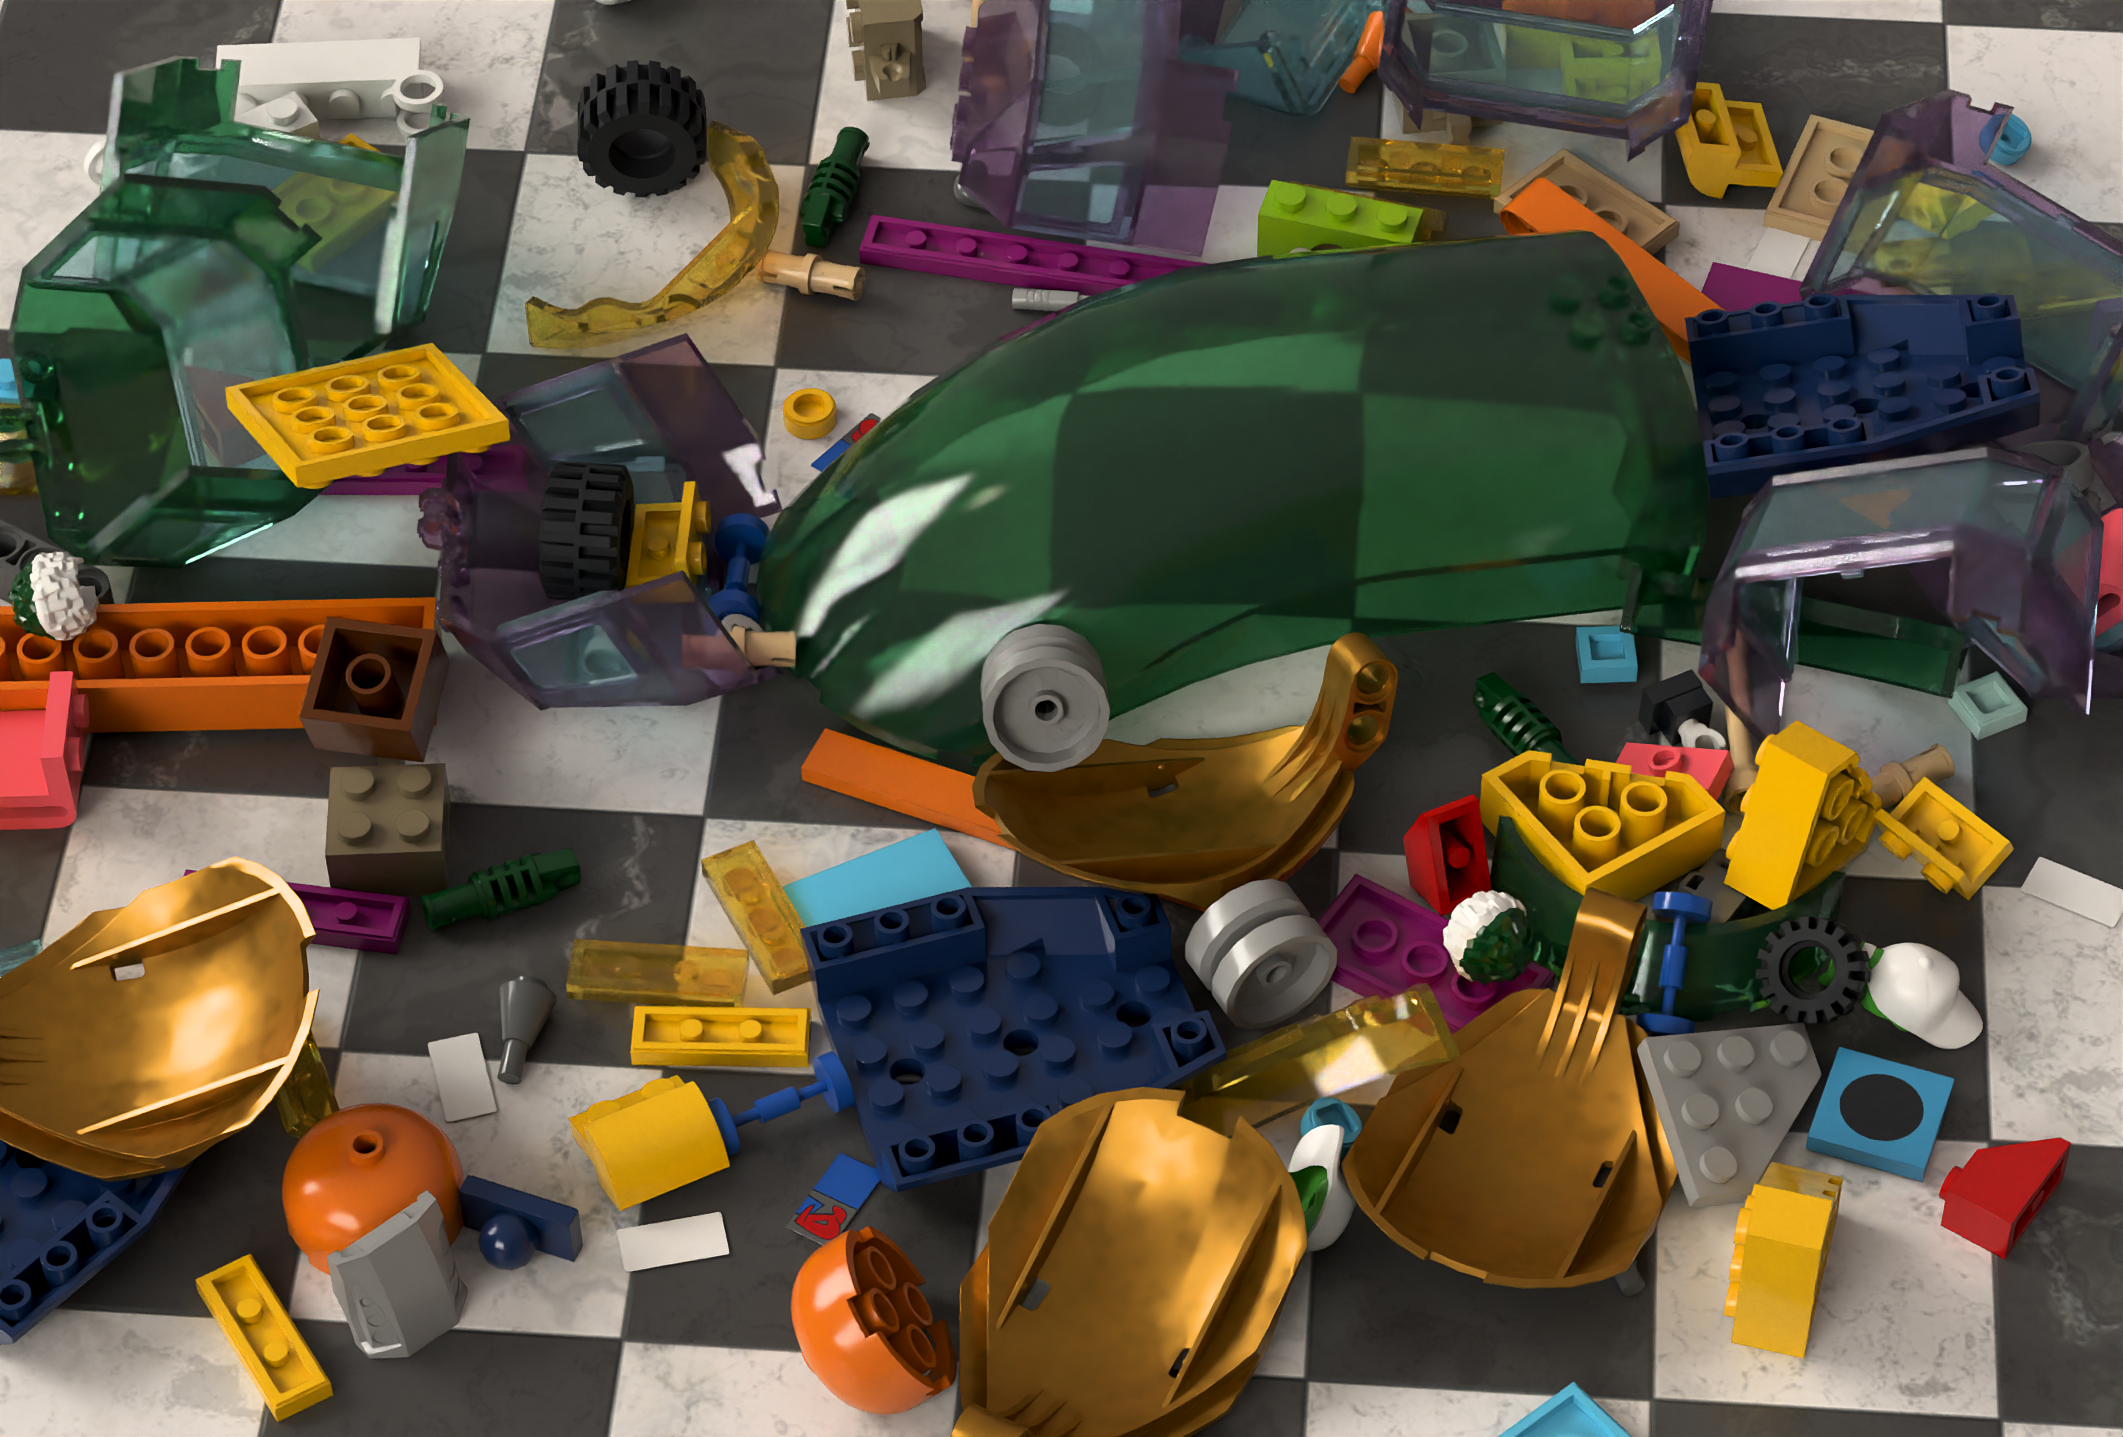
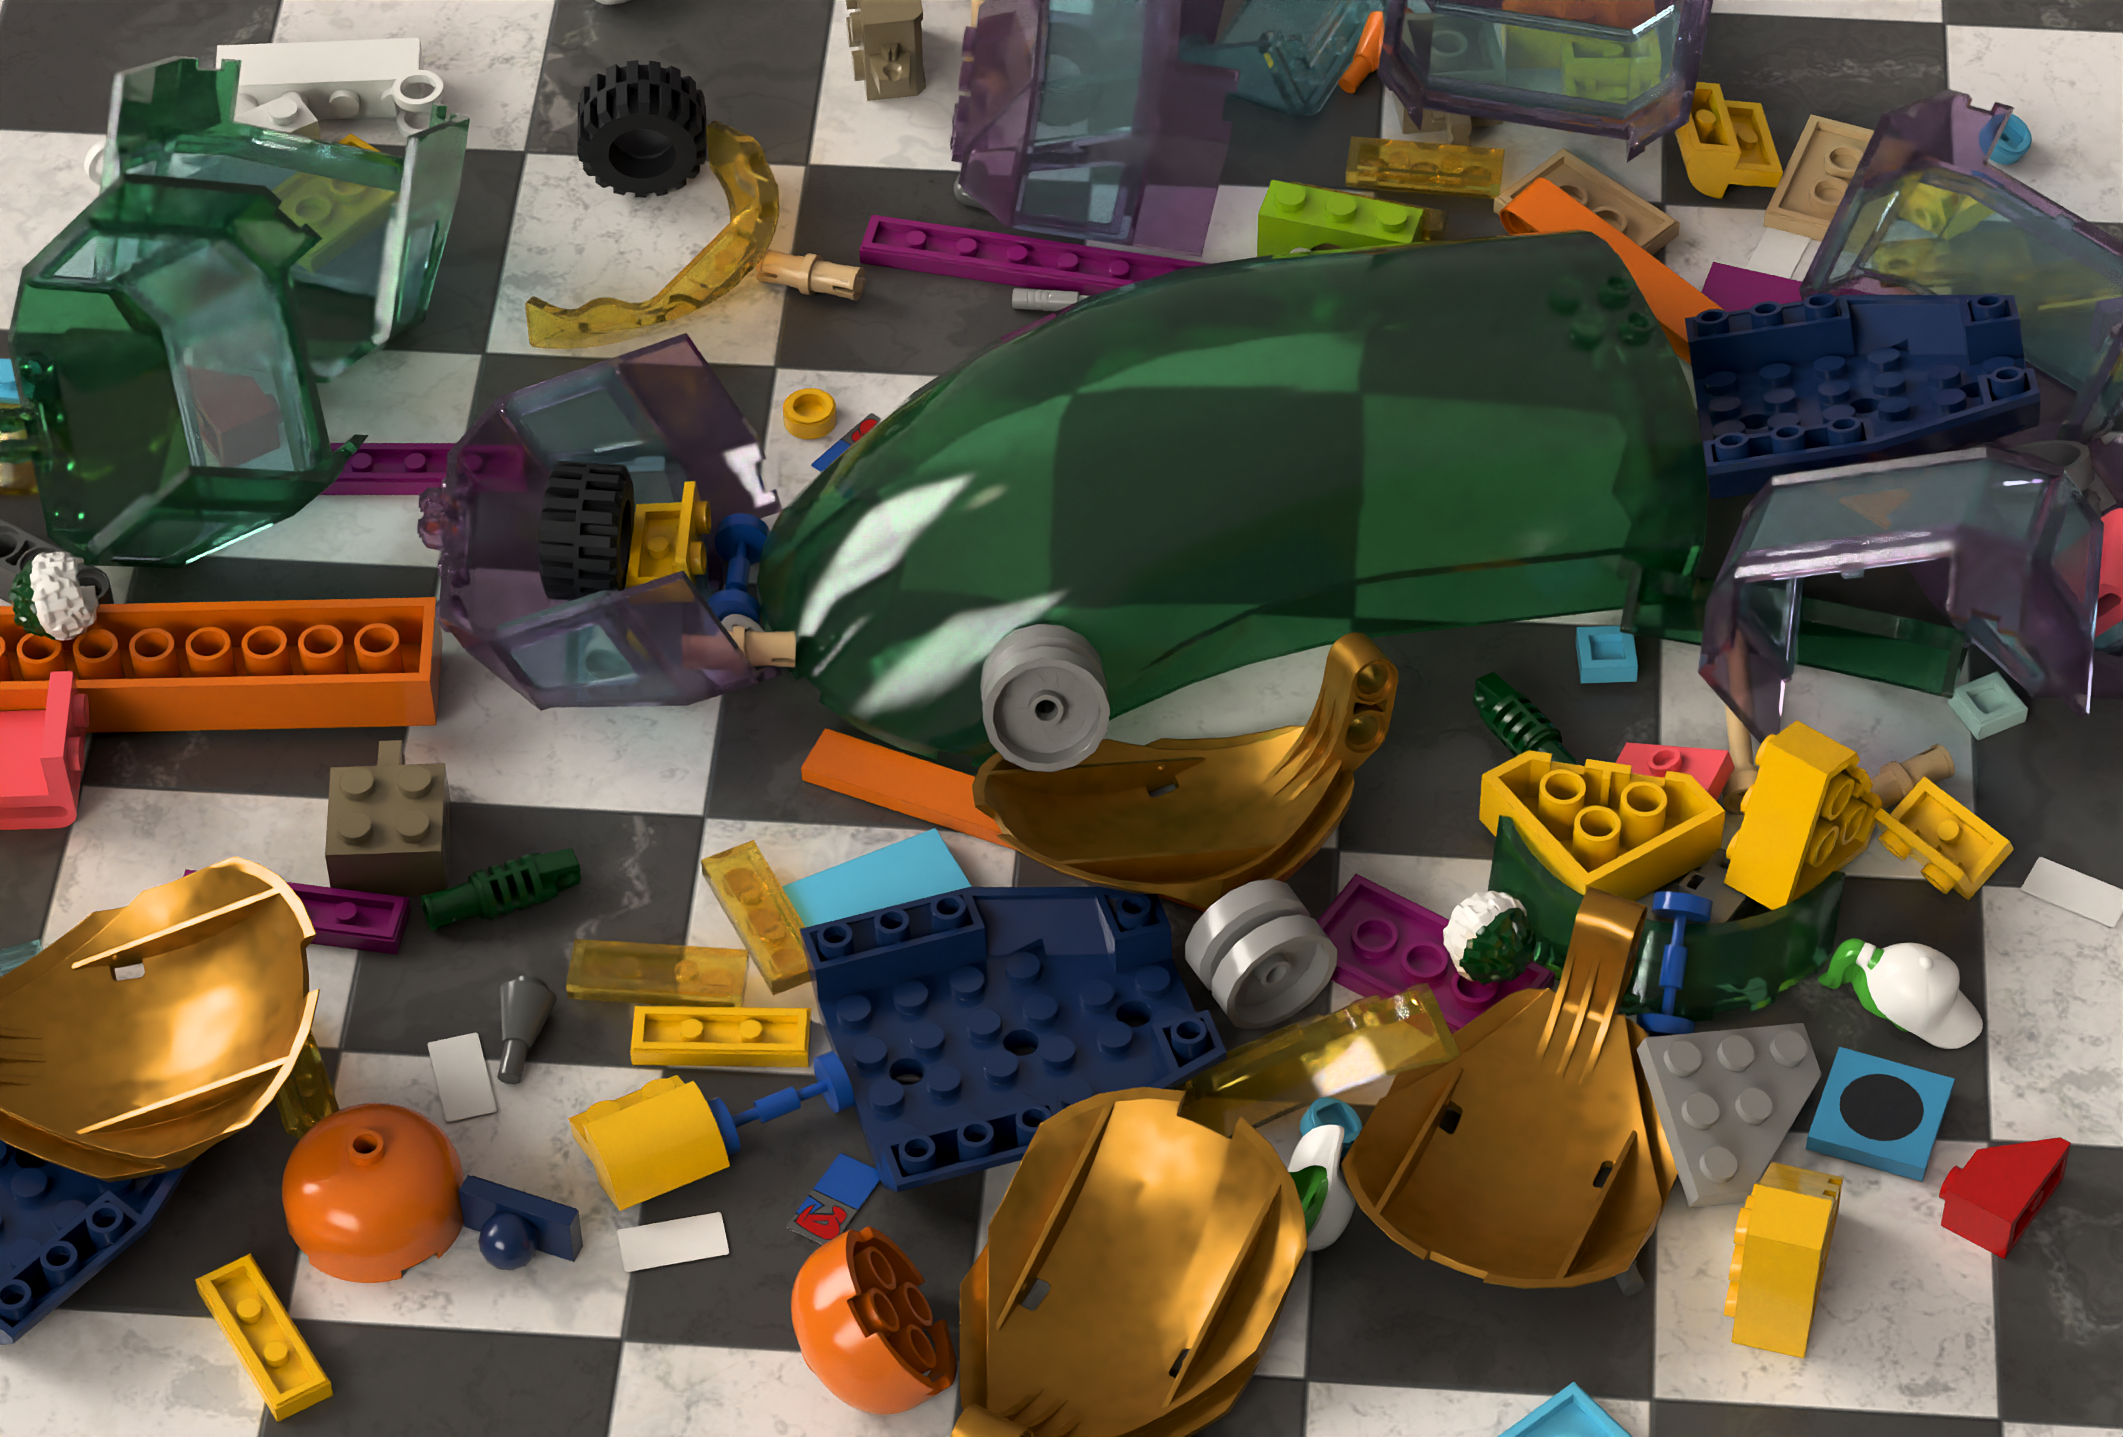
(367, 415): yellow plate -> none
(375, 689): reddish brown brick -> none
(400, 1282): light grey slope -> none
(833, 187): dark green hinge -> none
(1448, 854): red slope -> none
(1680, 711): black piece -> none
(1848, 964): black tyre -> none

